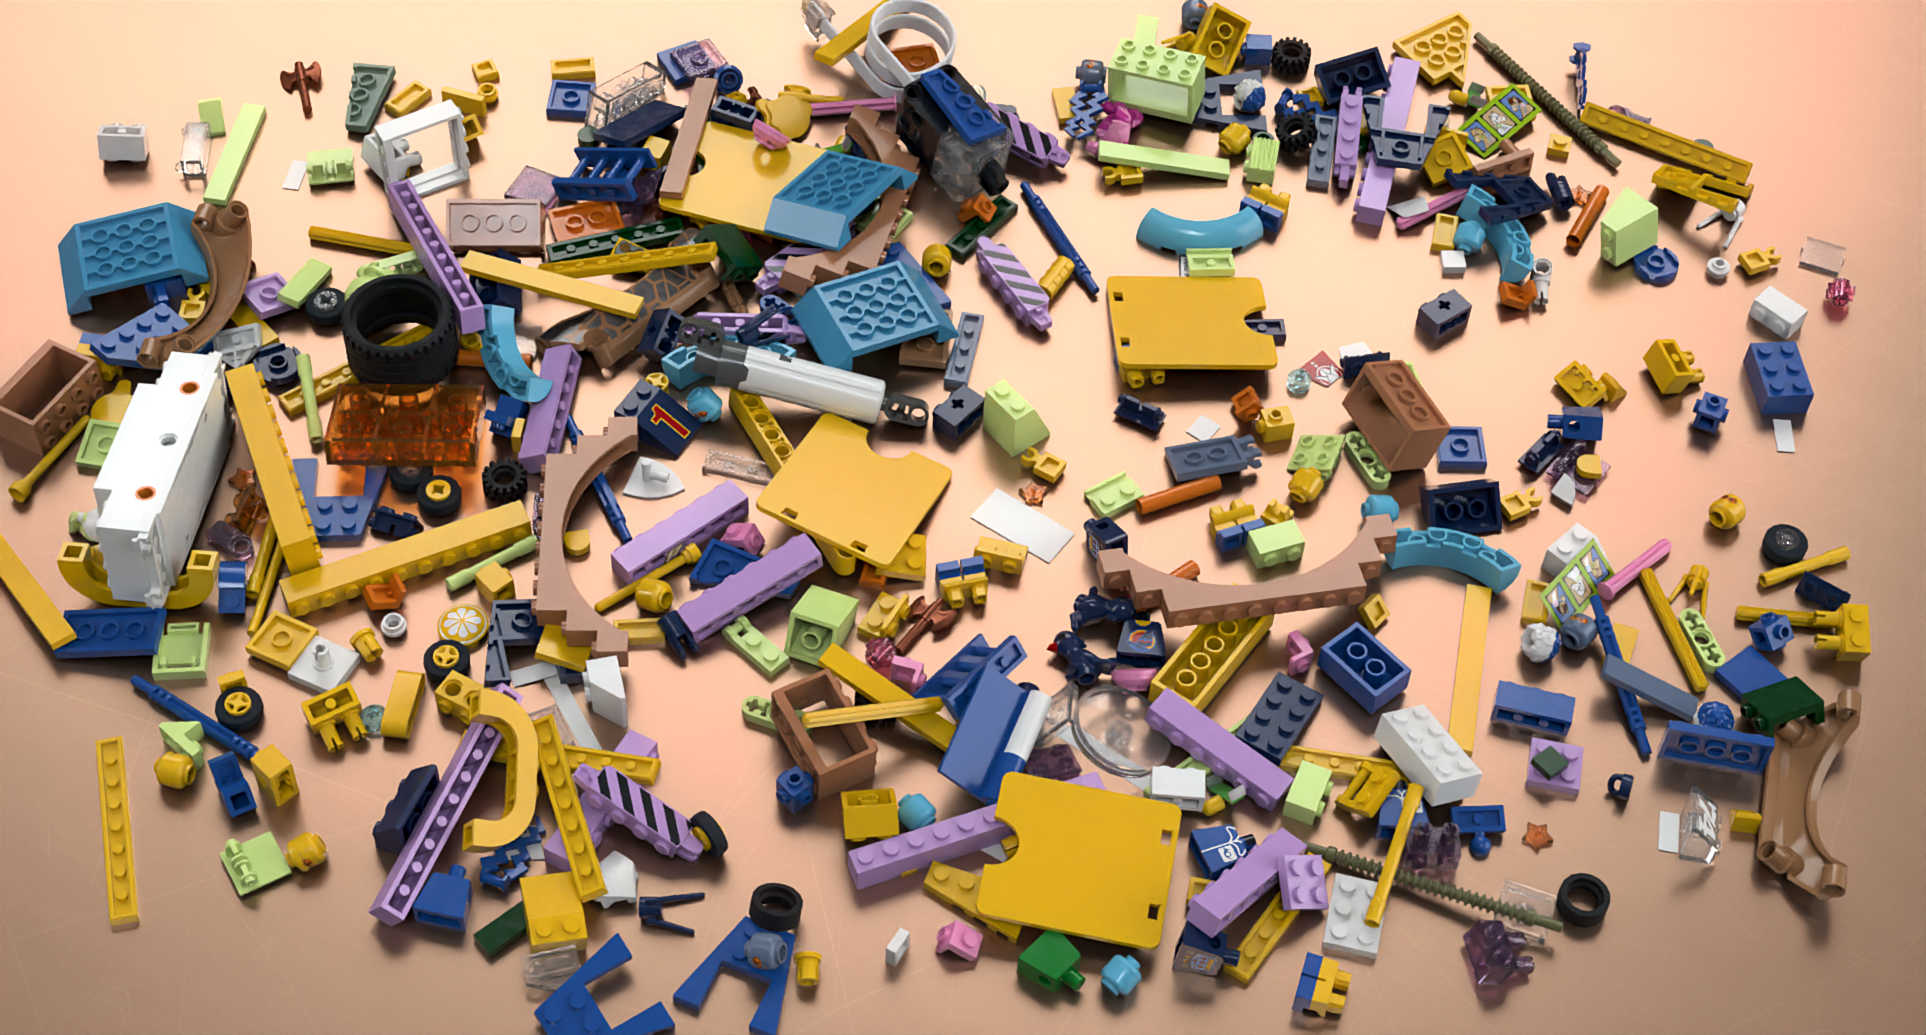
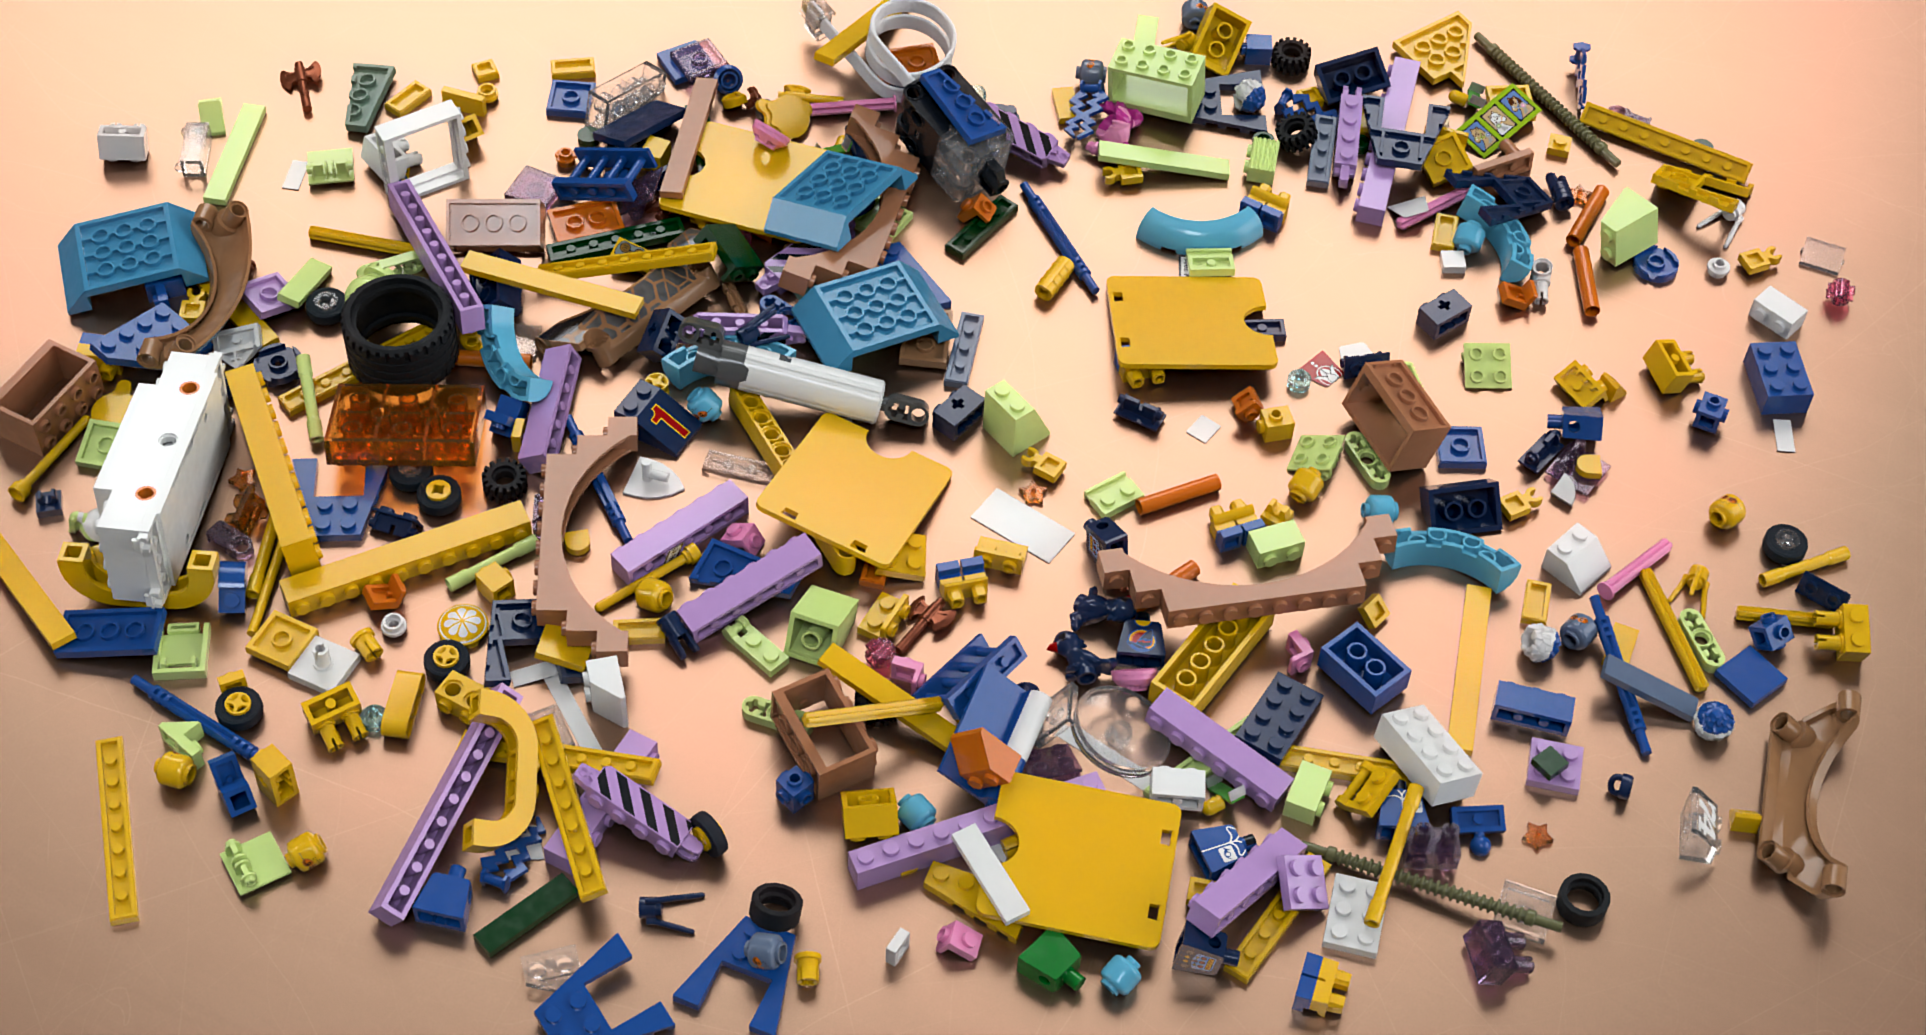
(49, 503): none -> dark blue tile
(405, 809): dark blue slope -> none
(553, 912): yellow slope -> none
(565, 157): none -> orange plate
(619, 878): white slope -> none
(734, 113): dark blue brick -> none
(936, 260): yellow head -> none
(983, 758): none -> orange slope
(990, 874): none -> white tile
(1014, 283): lavender hinge -> none
(1212, 457): sand blue tile -> none
(1234, 138): yellow head -> none
(1487, 365): none -> yellowish green hinge
(1576, 583): sticker -> none
(1586, 281): none -> orange piece
(1668, 831): white sticker -> none
(1715, 747): blue plate -> none
(1781, 704): dark green panel -> none

